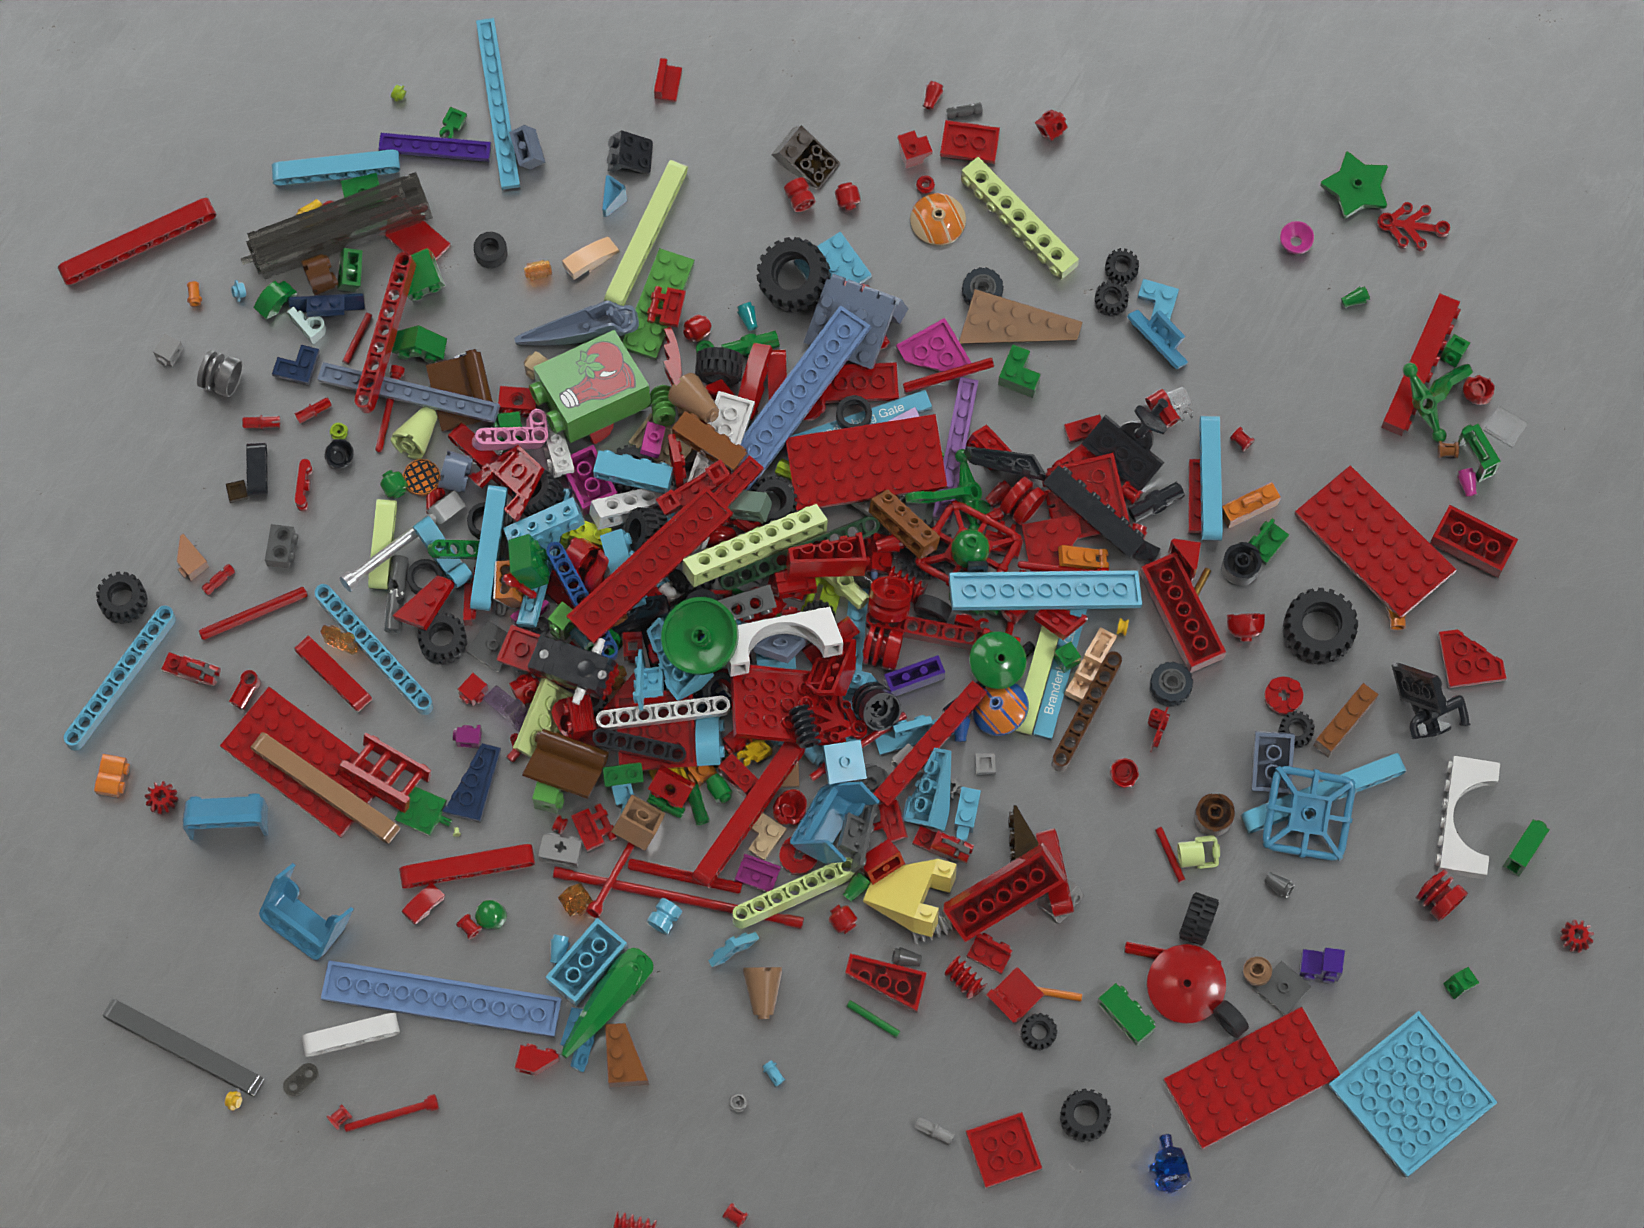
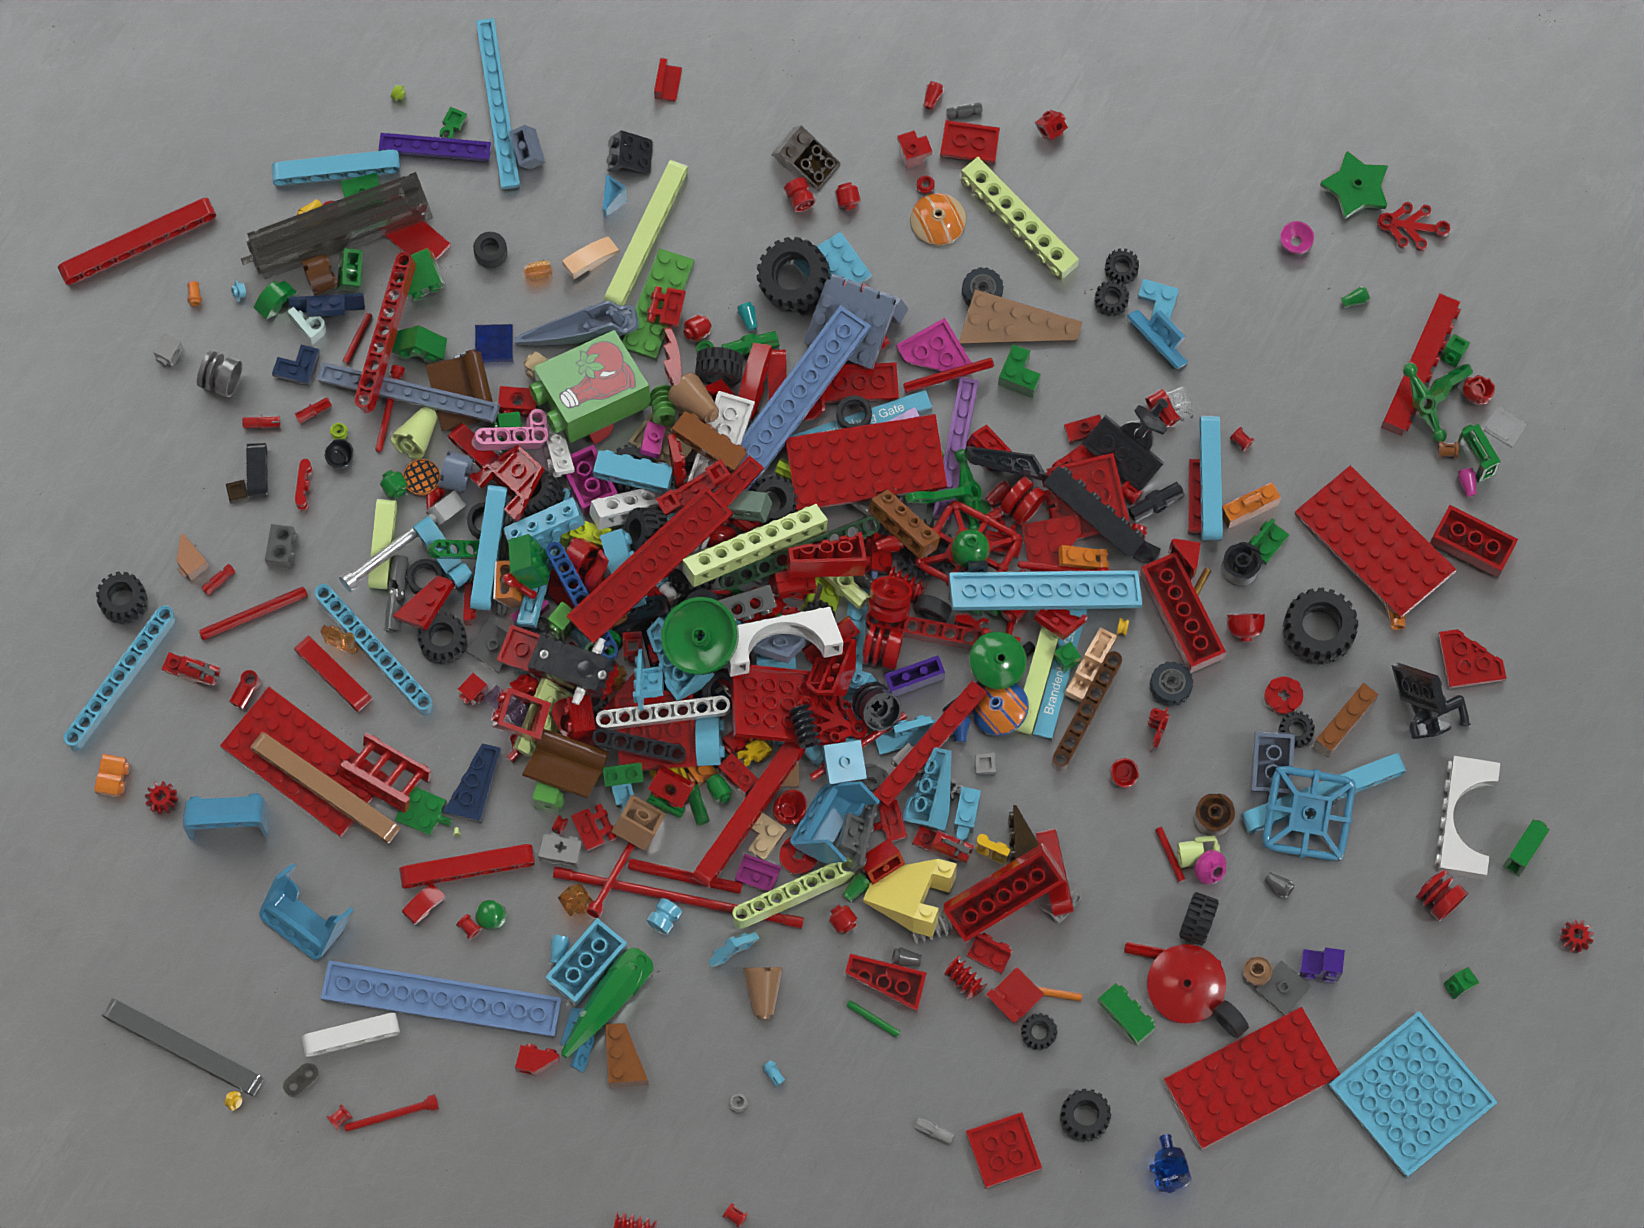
(468, 736): magenta brick -> none
(495, 342): none -> clear blue plate
(539, 720): none -> red window
(995, 851): none -> yellow plate
(1207, 864): none -> dark pink piece

